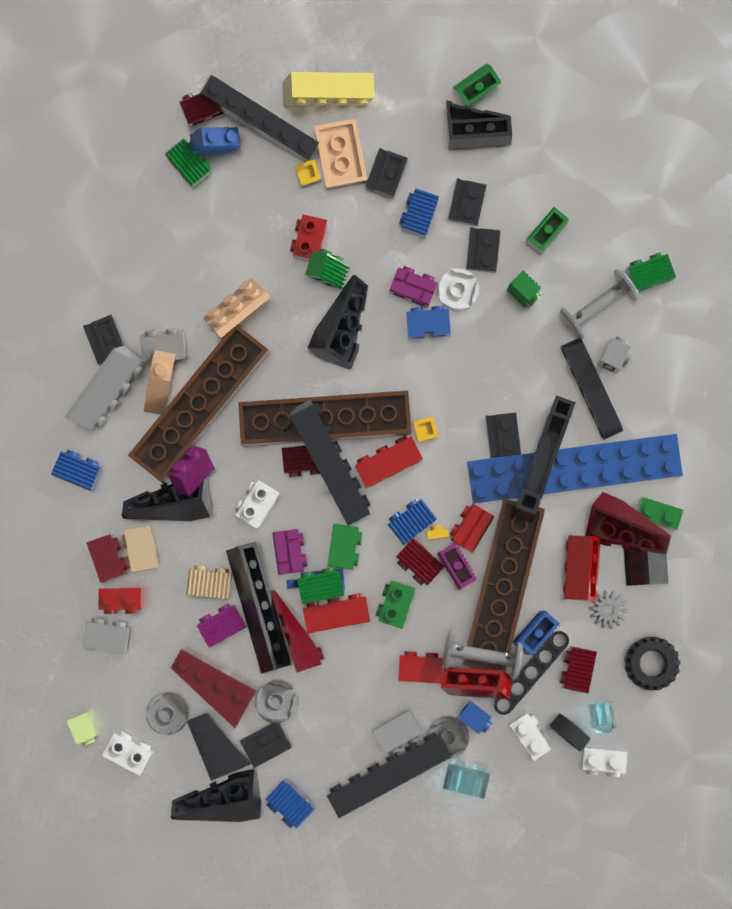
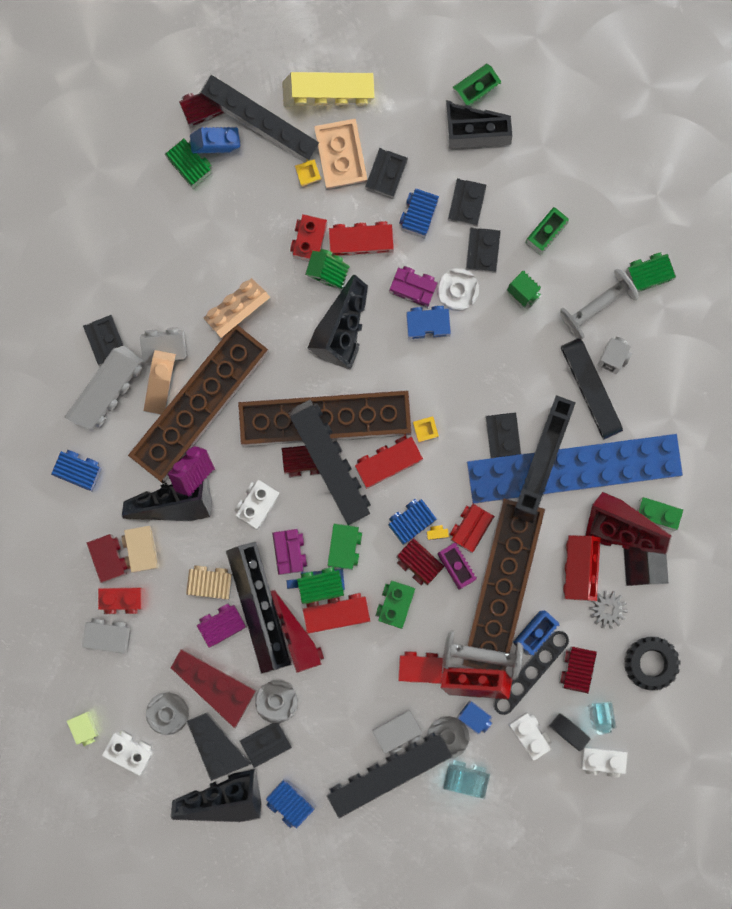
(361, 239): none -> red brick

